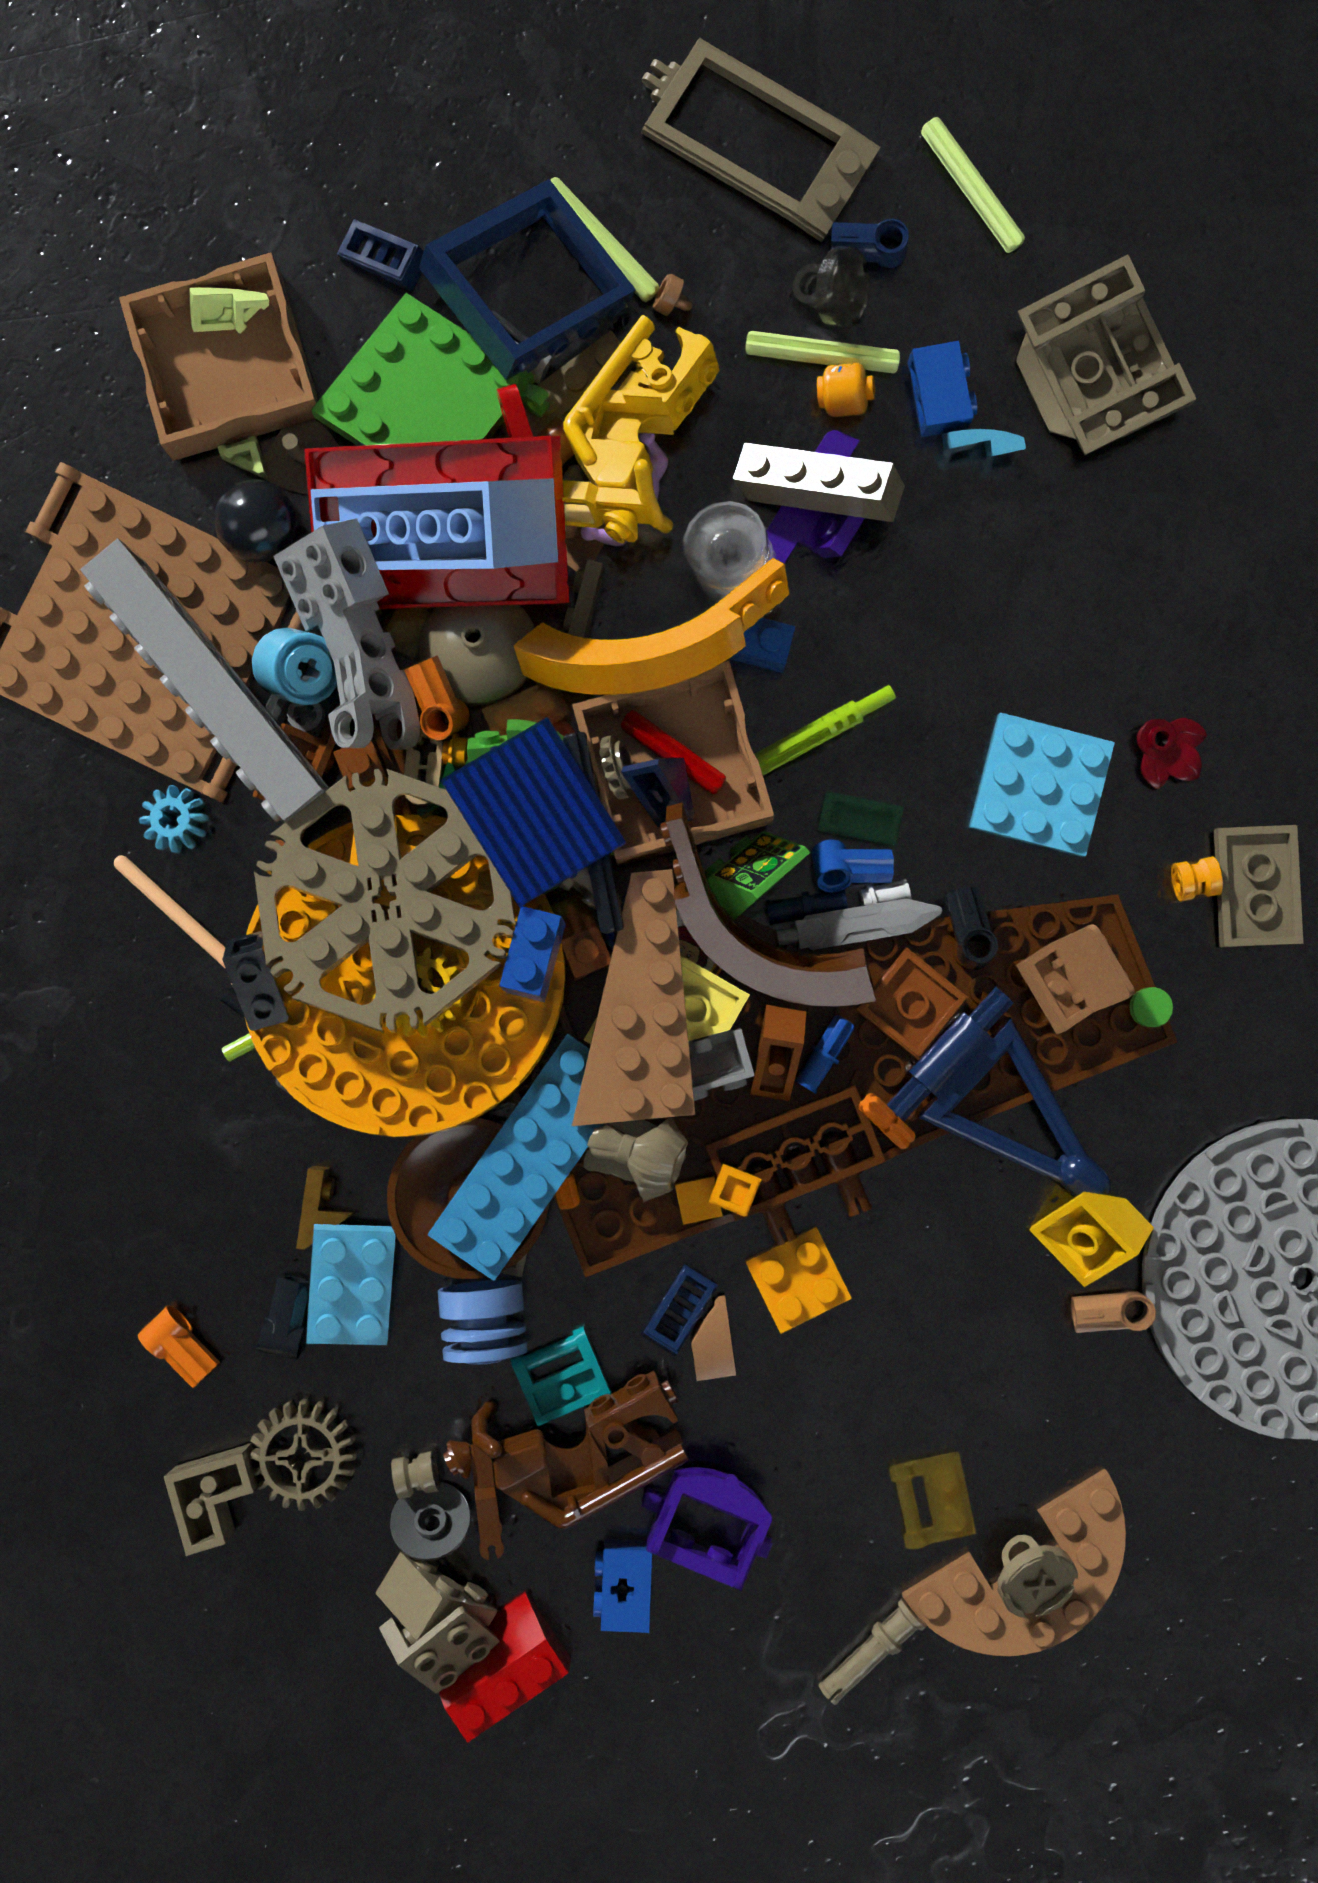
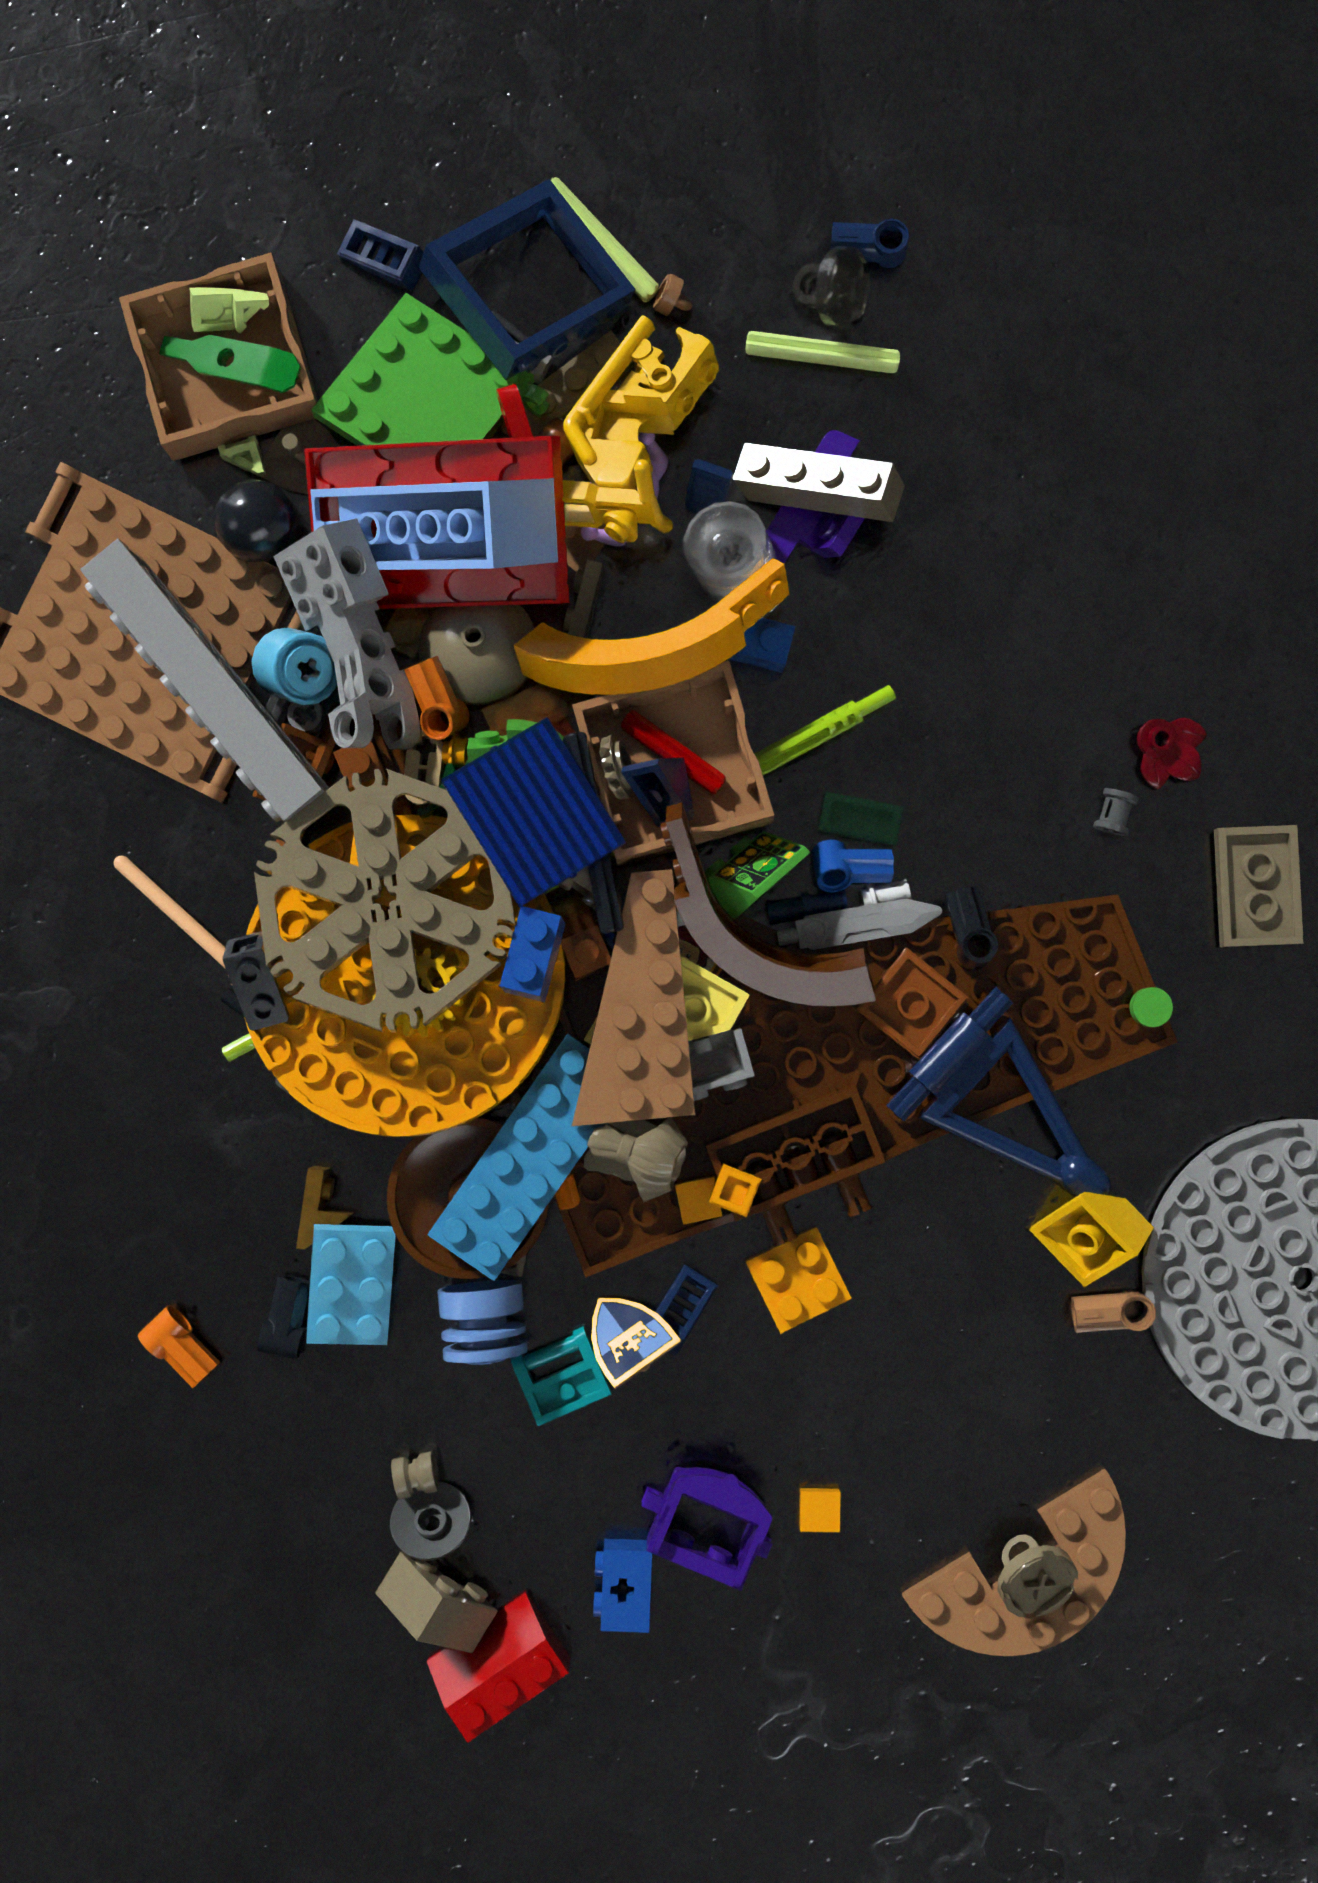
(160, 817): medium azure gear -> none
(201, 1494): dark tan brick -> none
(251, 364): none -> green piece
(320, 1453): dark tan gear -> none
(442, 1651): dark tan bracket -> none
(577, 1481): reddish brown piece -> none
(628, 1338): none -> shield
(707, 485): none -> dark blue slope
(713, 1344): medium nougat slope -> none
(778, 1052): dark orange slope -> none
(819, 1510): none -> light orange tile
(825, 1053): blue axle -> none
(833, 182): dark tan animal -> none
(845, 390): light orange head -> none
(885, 1640): dark tan pin -> none
(887, 1121): orange piece -> none
(941, 388): blue brick -> none
(945, 1496): clear yellow plate -> none
(972, 185): yellowish green axle -> none
(995, 441): medium azure slope -> none
(1041, 785): medium azure plate -> none
(1075, 977): medium nougat bracket -> none
(1099, 359): dark tan slope -> none
(1115, 811): none -> dark grey bush
(1197, 879): light orange wheel -> none

